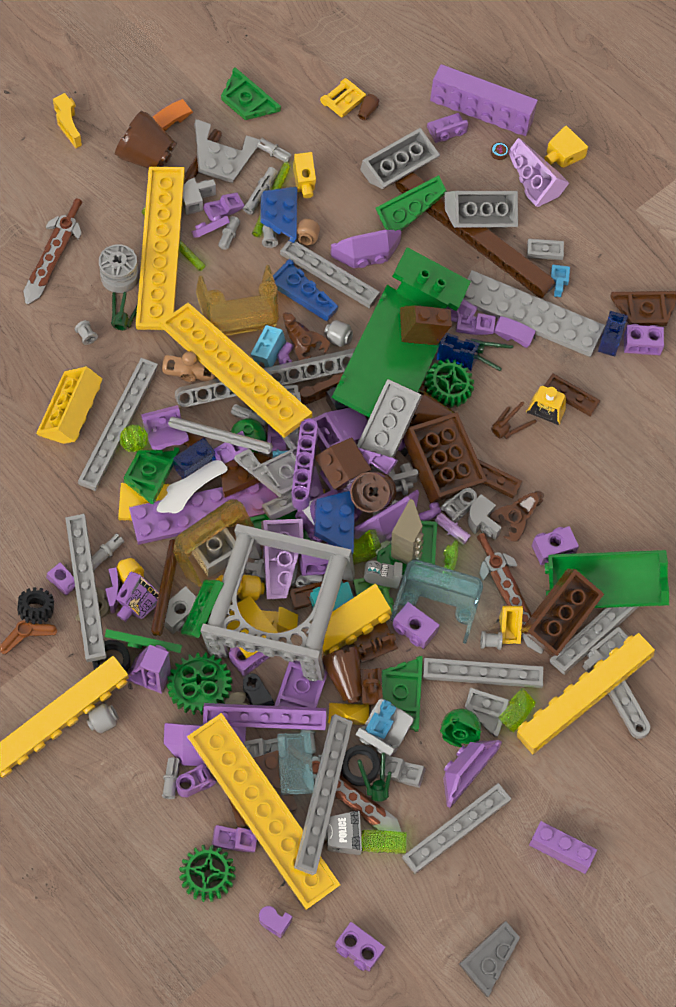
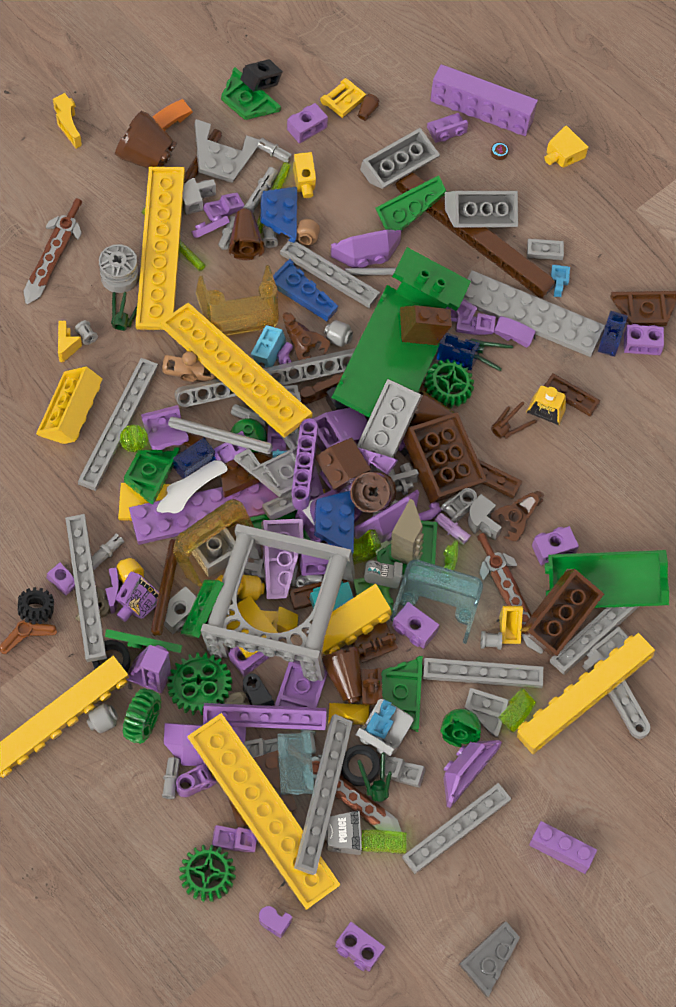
(66, 344): none -> yellow slope
(141, 715): none -> green gear
(245, 236): none -> reddish brown cone
(261, 75): none -> black brick
(307, 123): none -> medium lavender brick
(370, 271): none -> light grey bar
(539, 178): lavender wedge -> none

